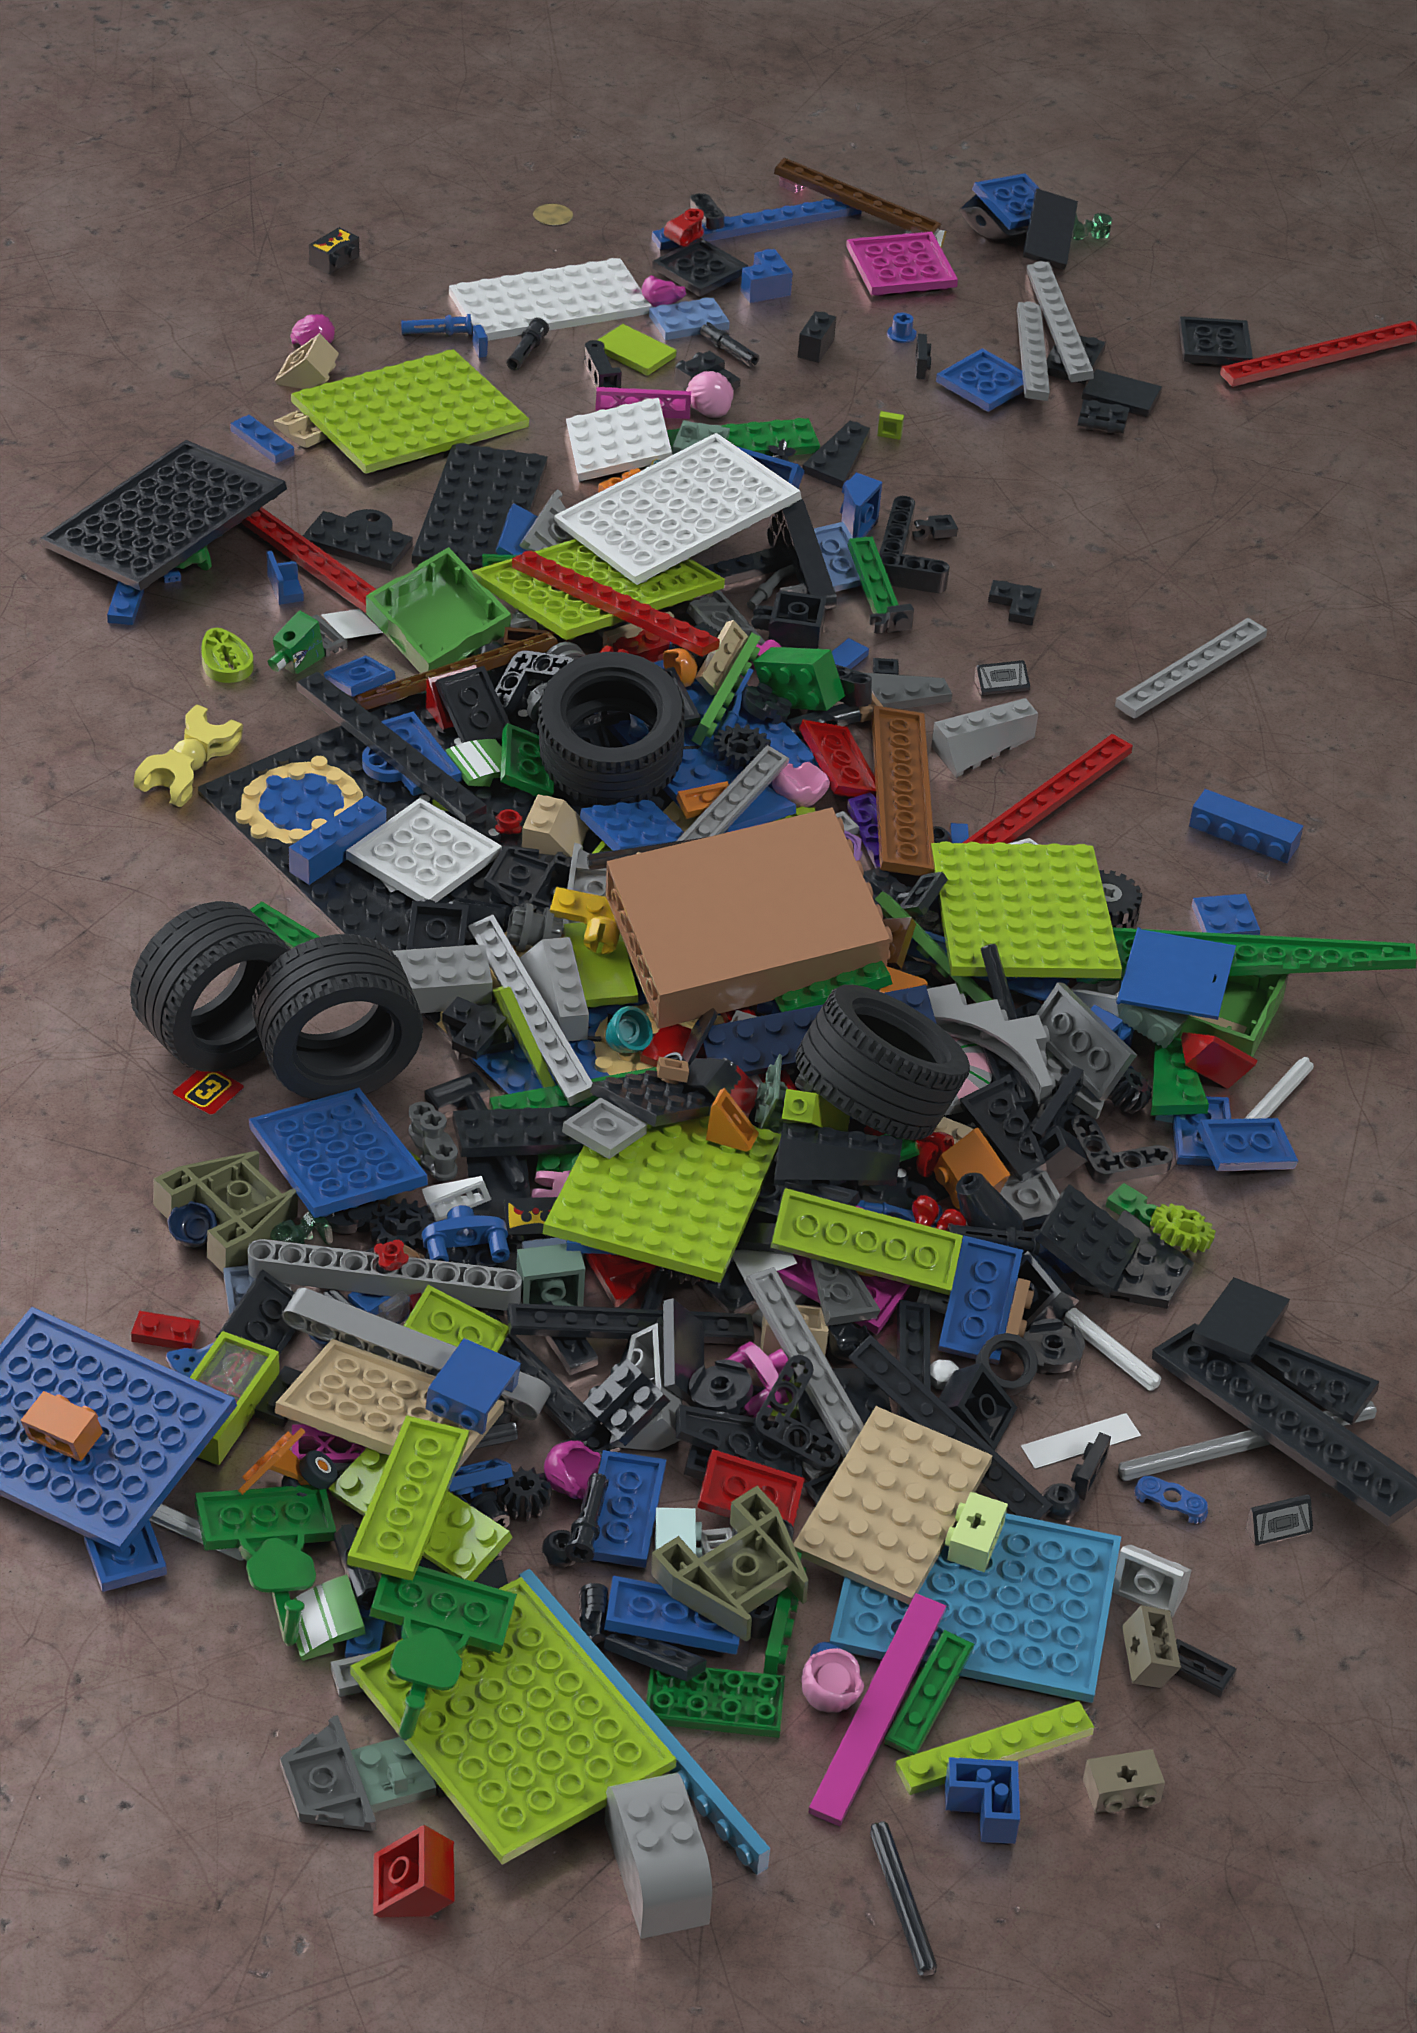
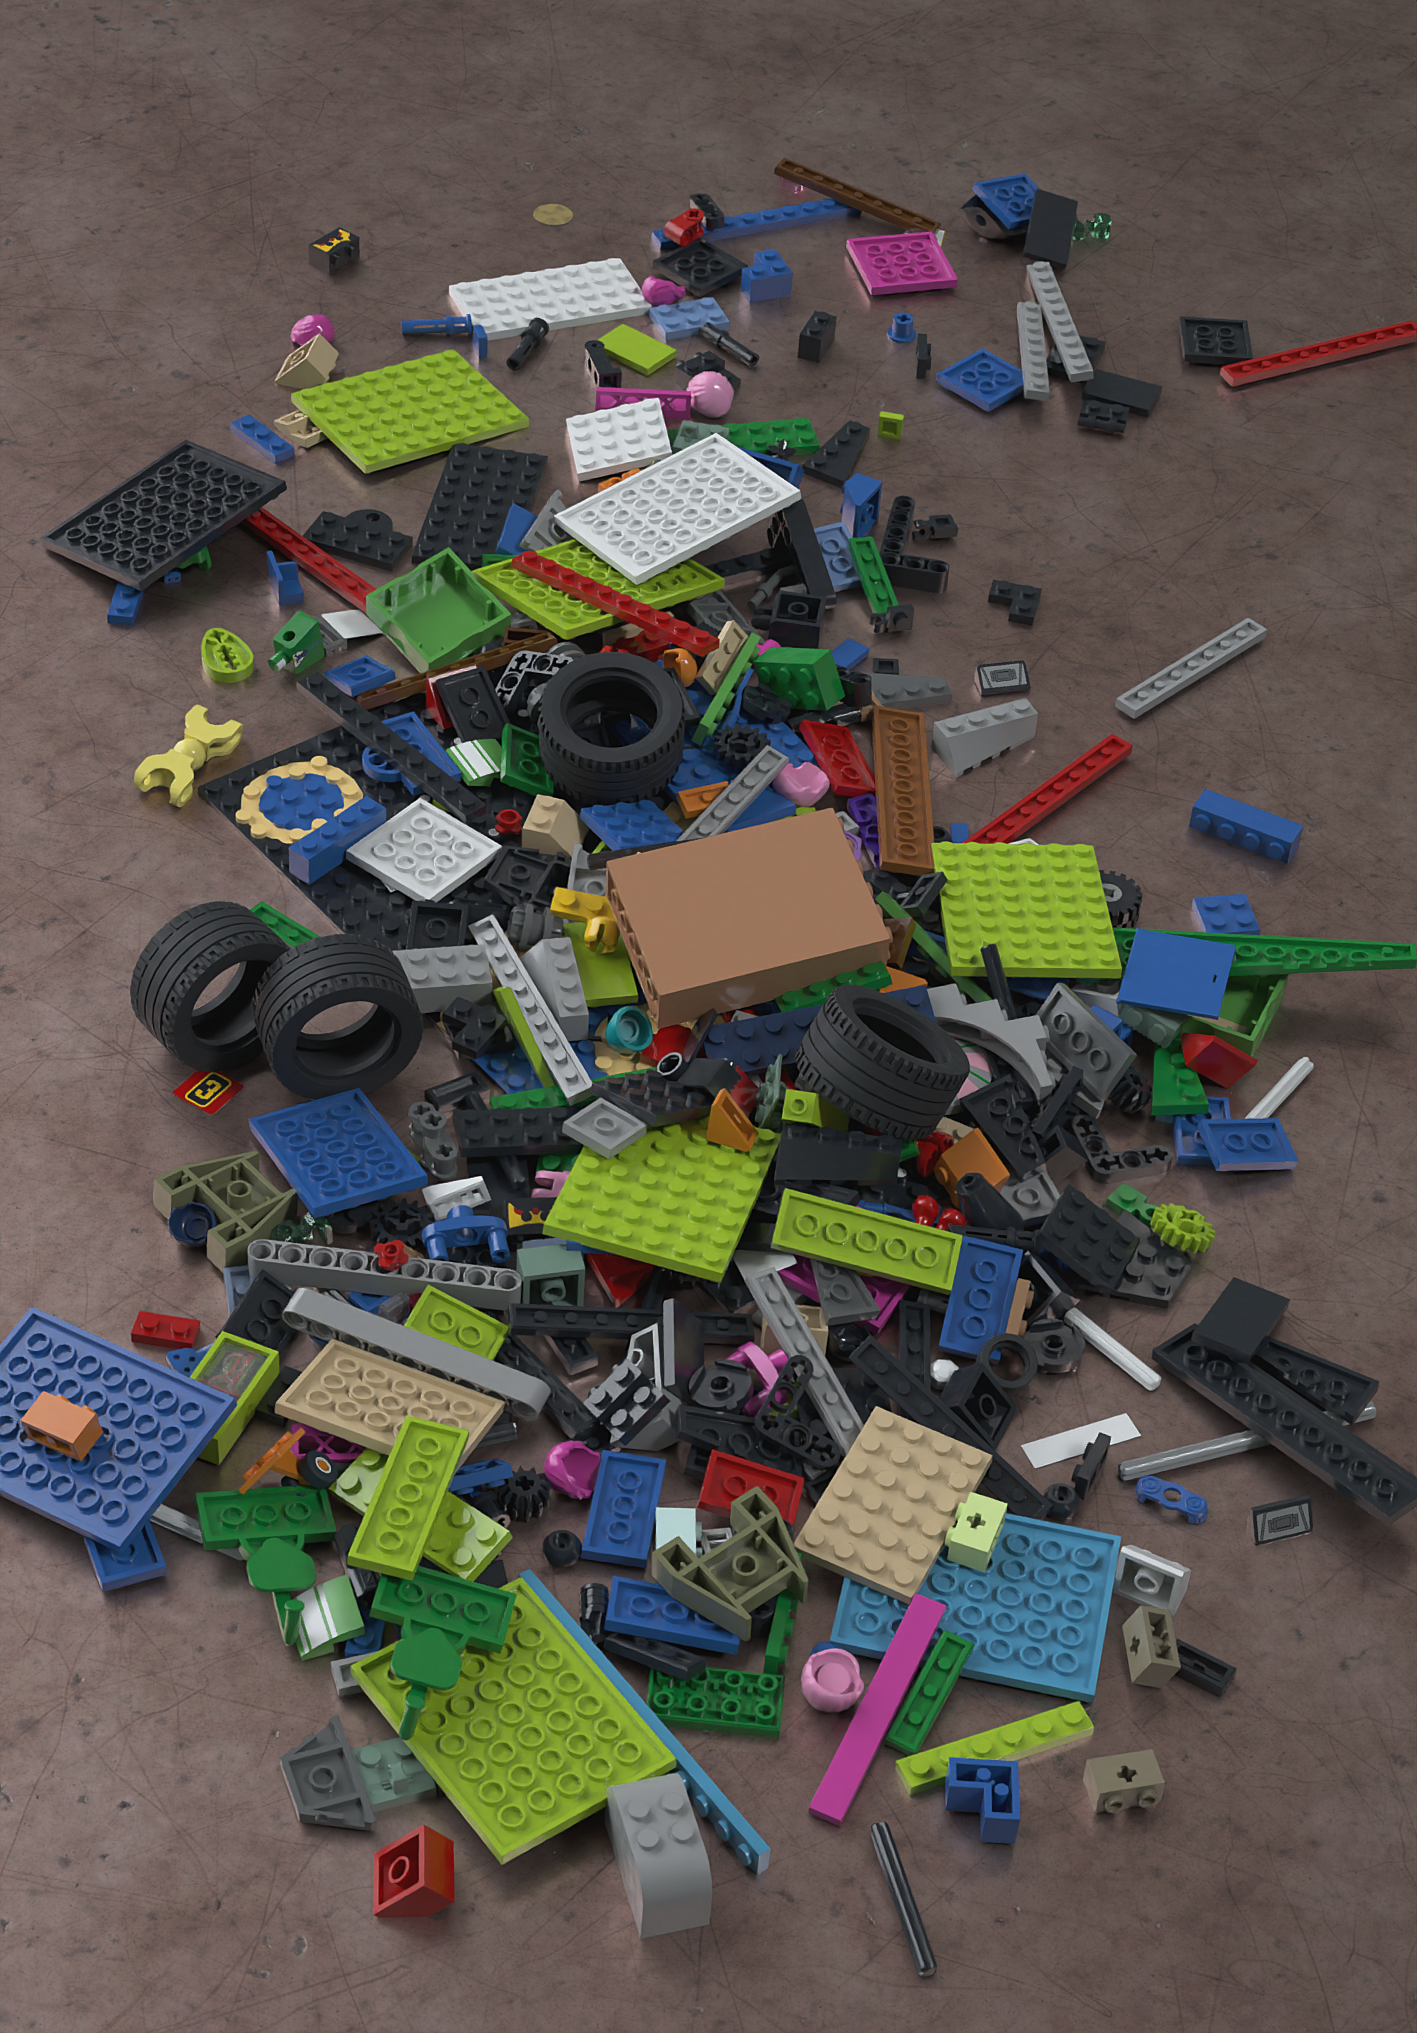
(471, 1385): blue panel -> none
(586, 1528): black pin -> none
(672, 1070): medium nougat plate -> none

